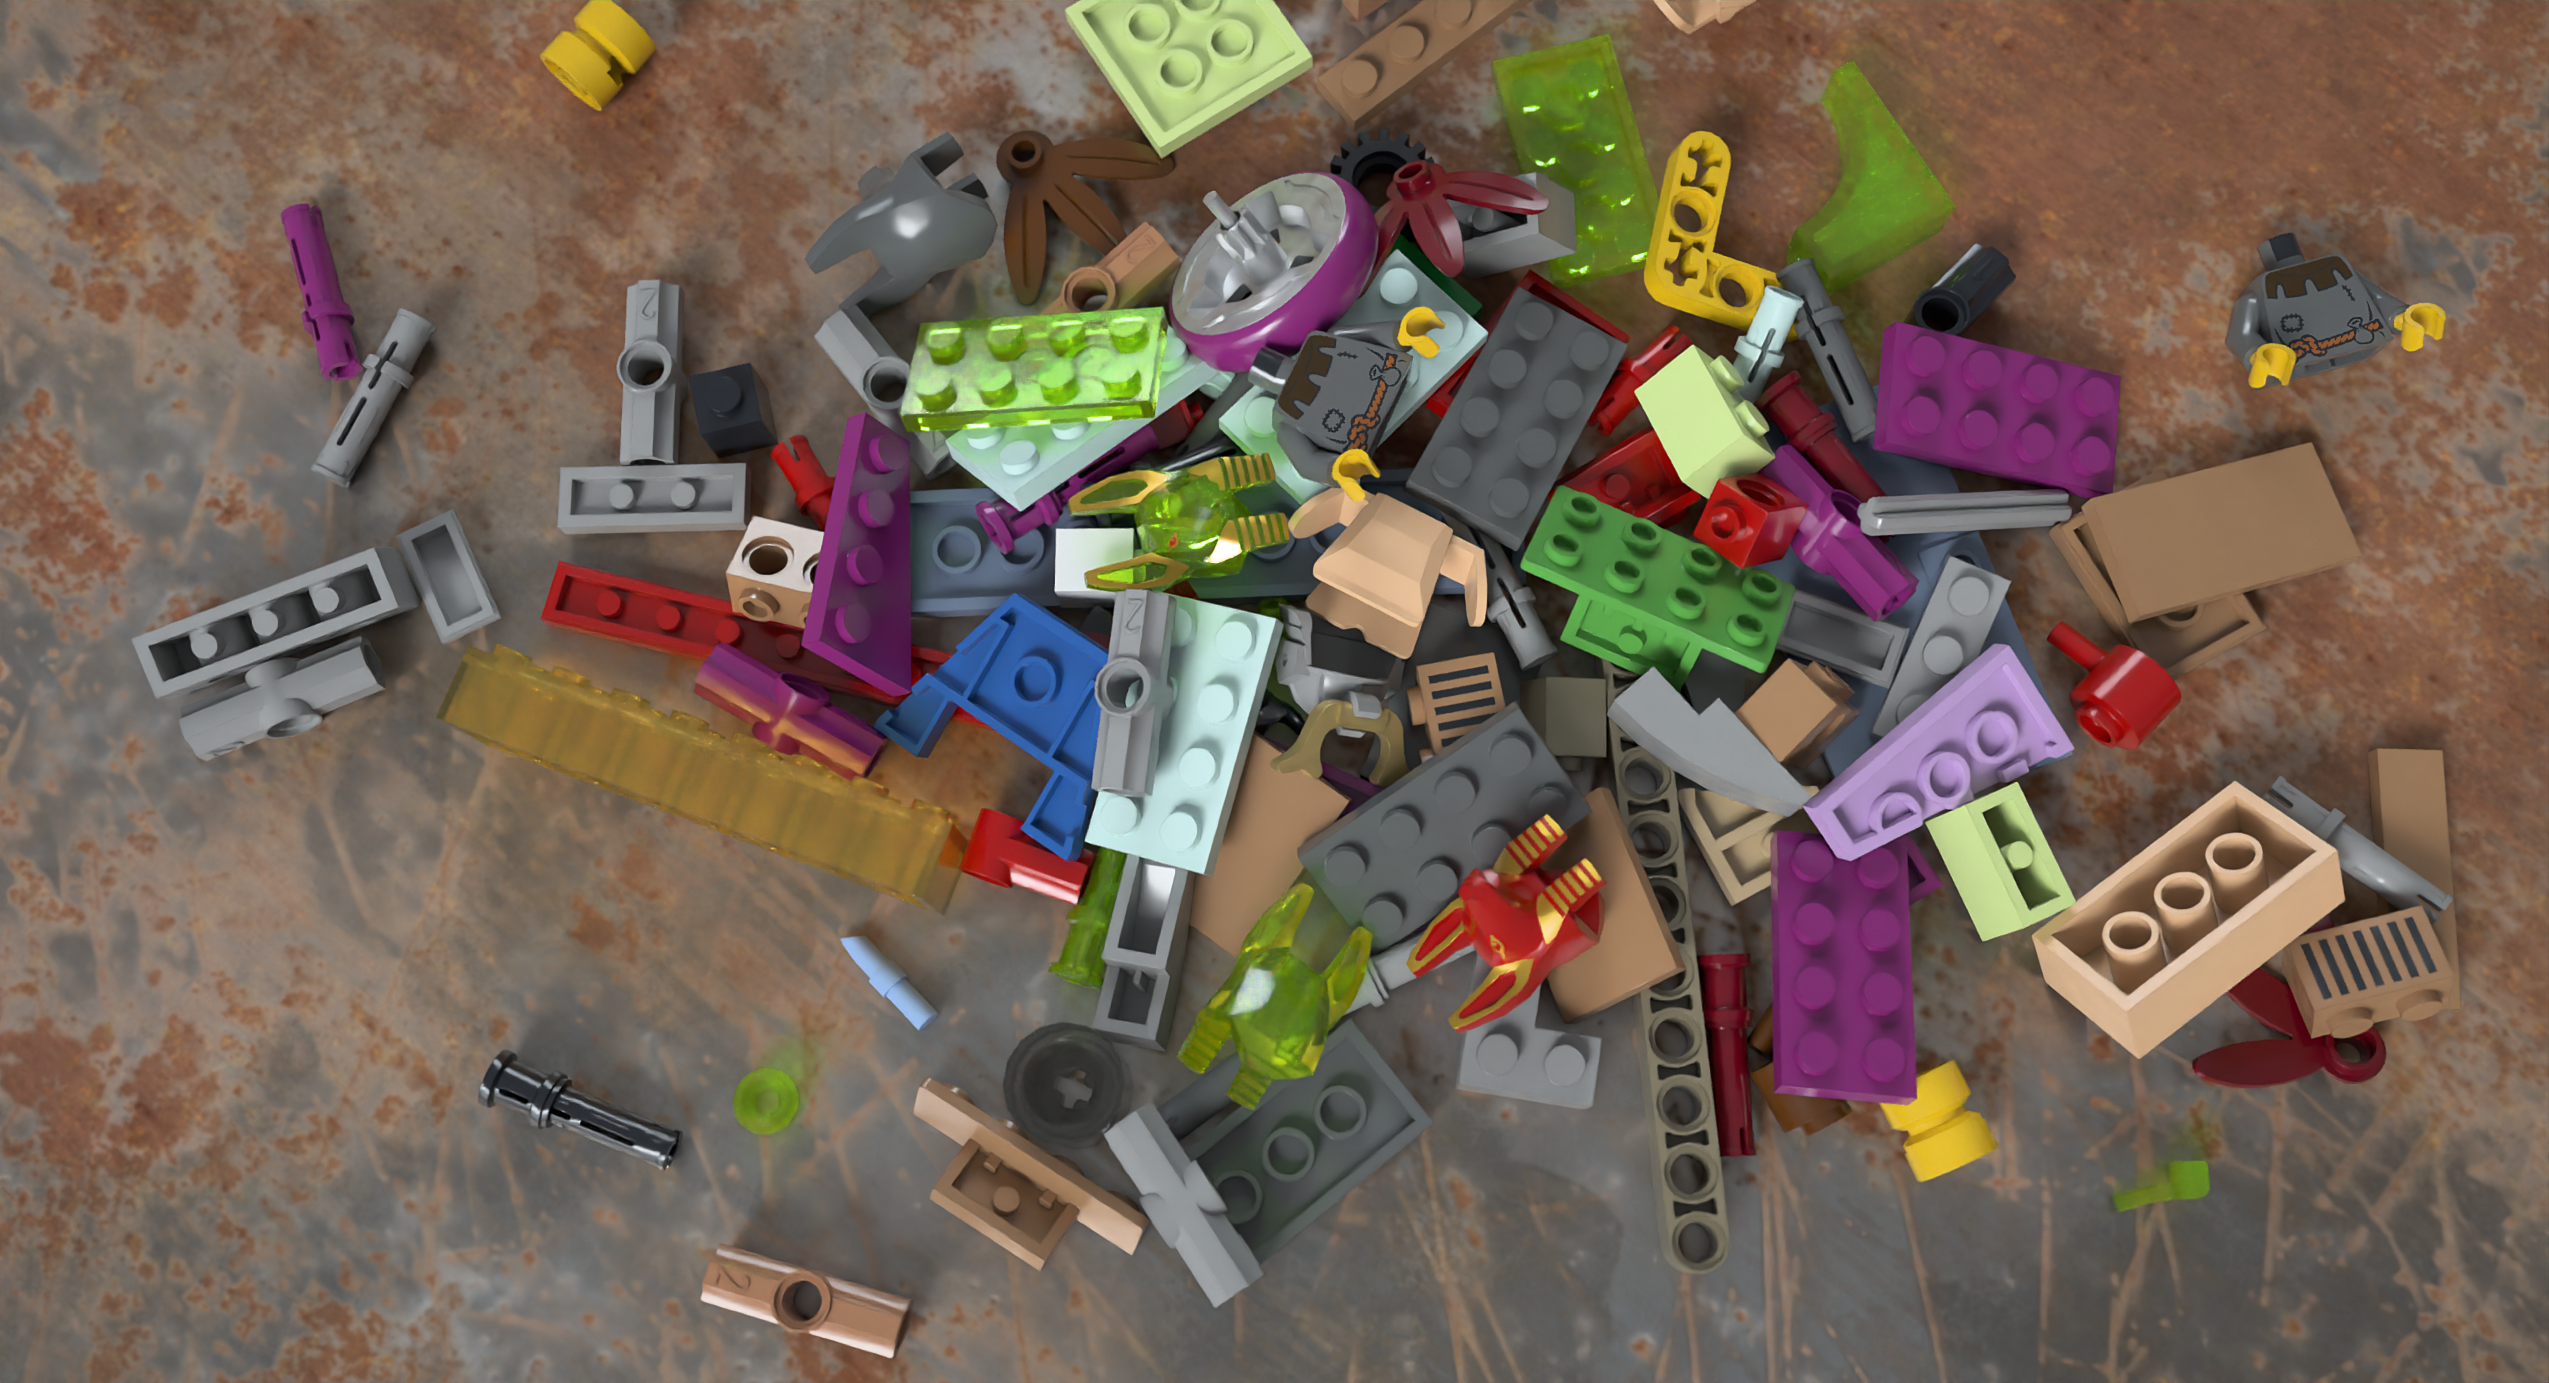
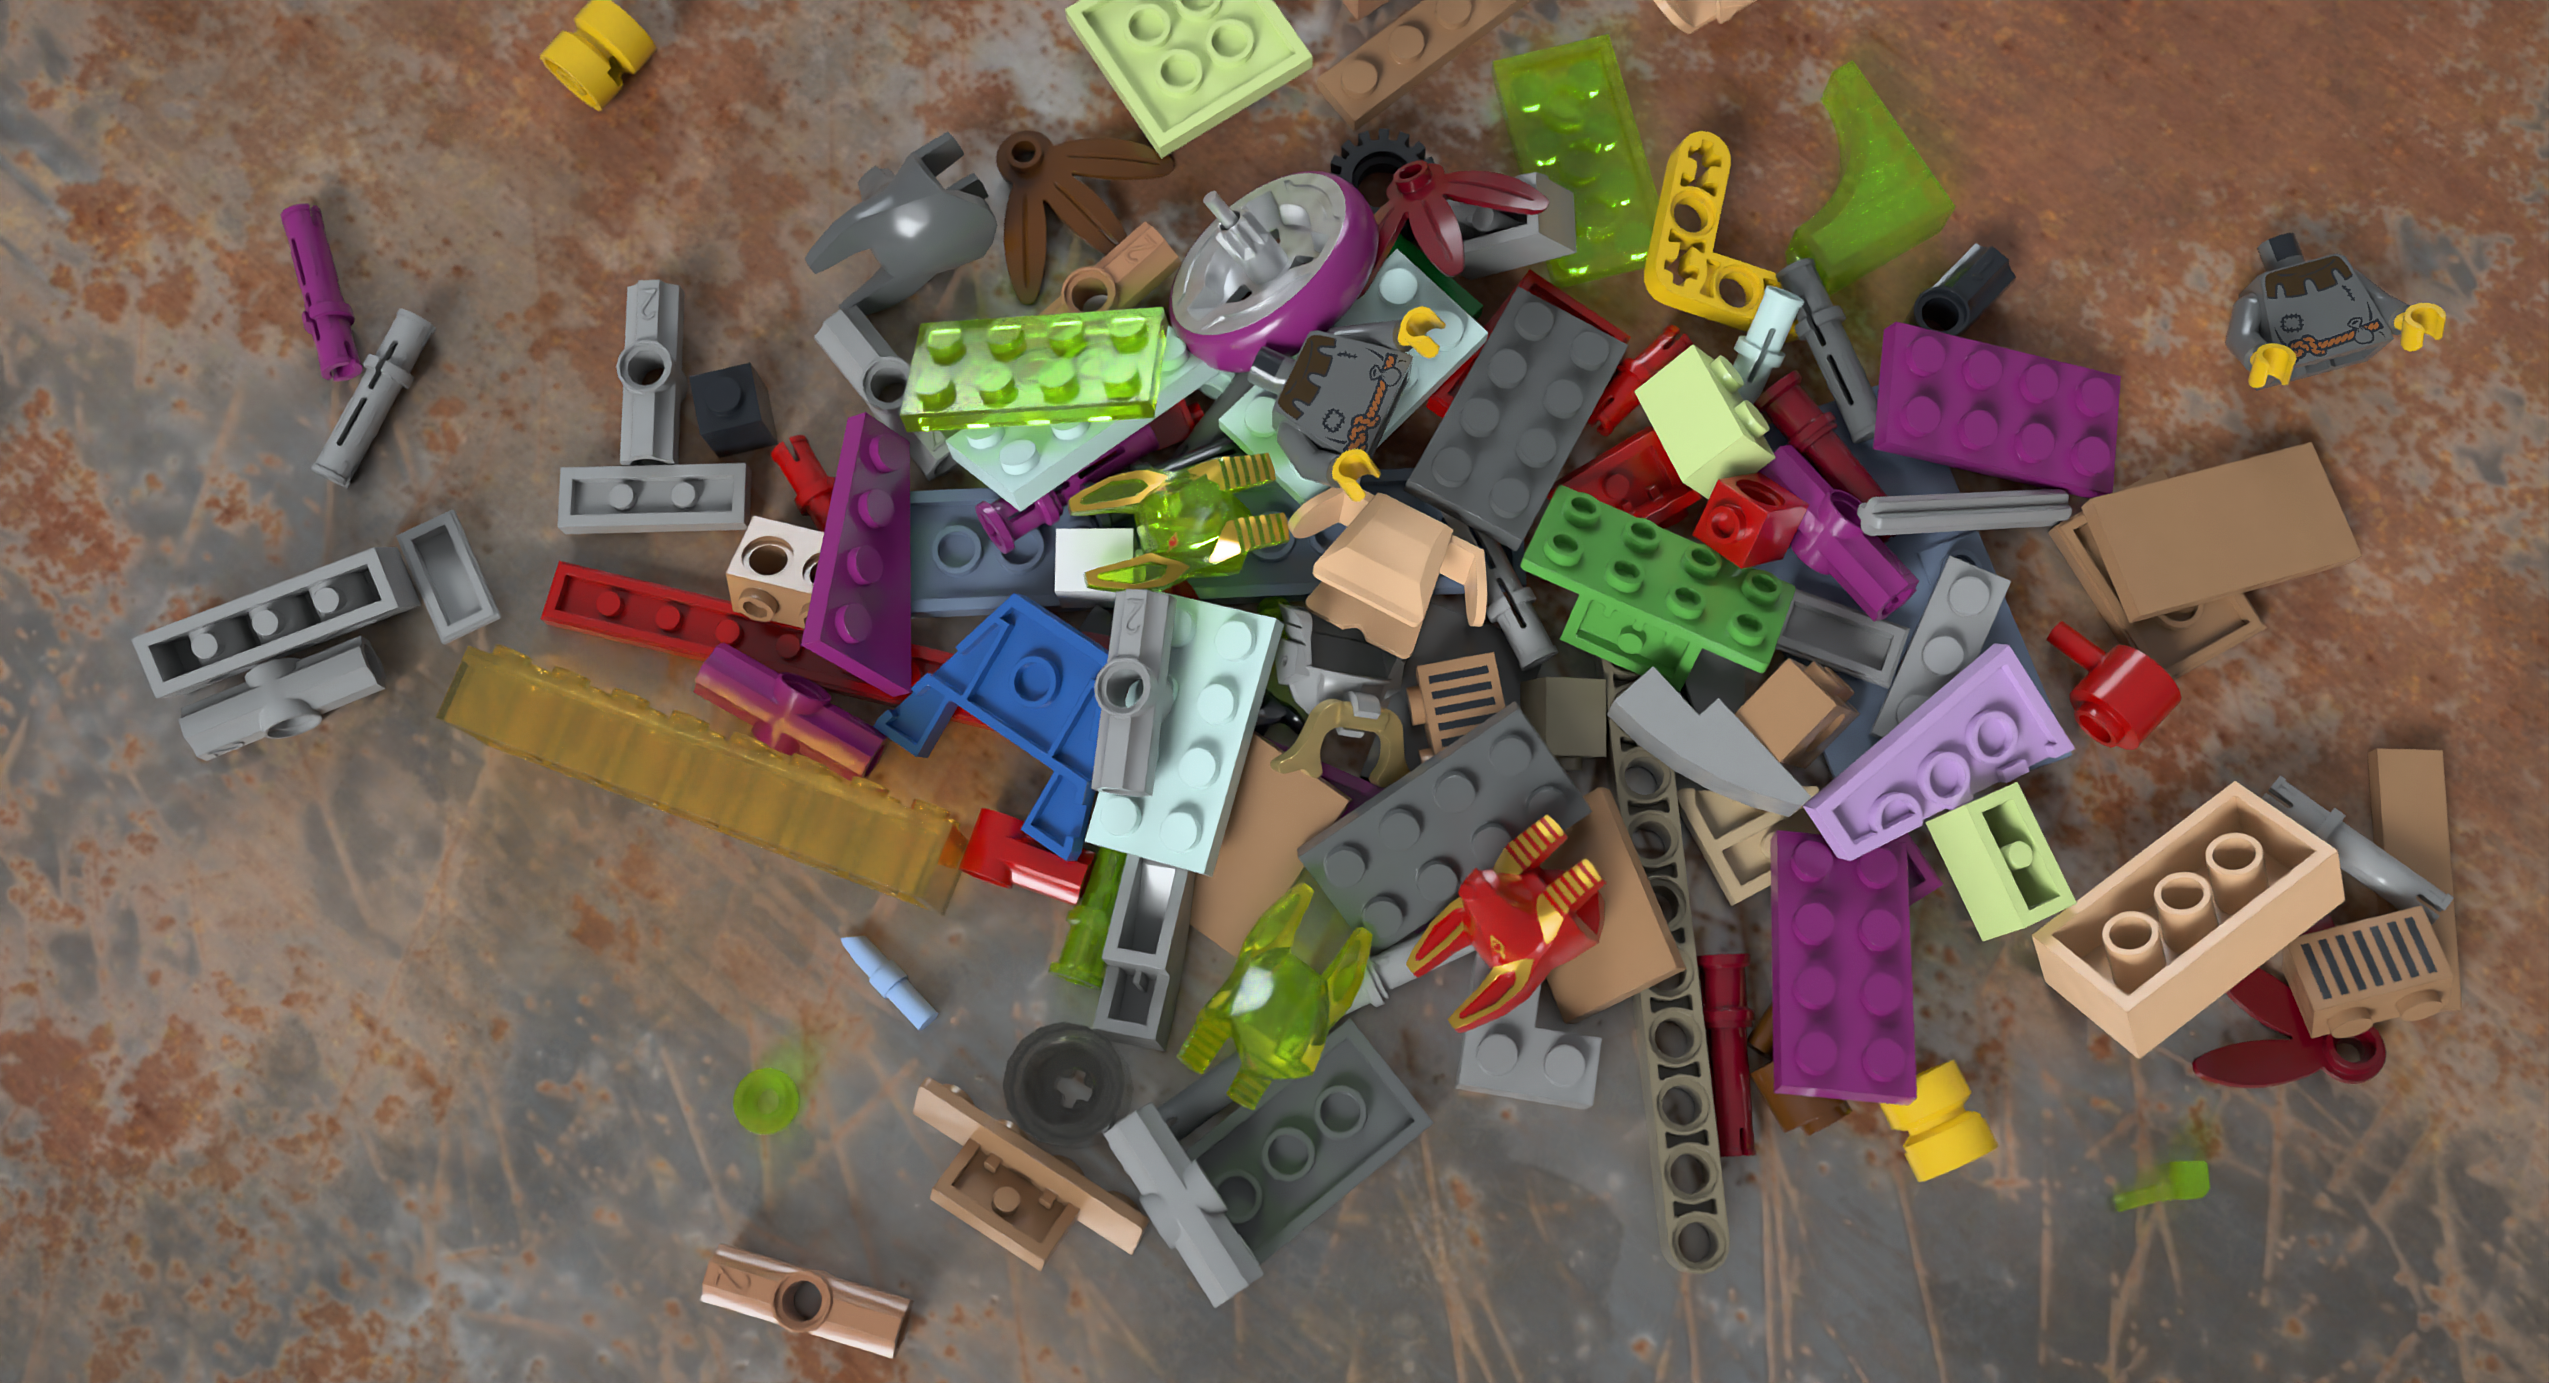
(553, 1100): black pin -> none

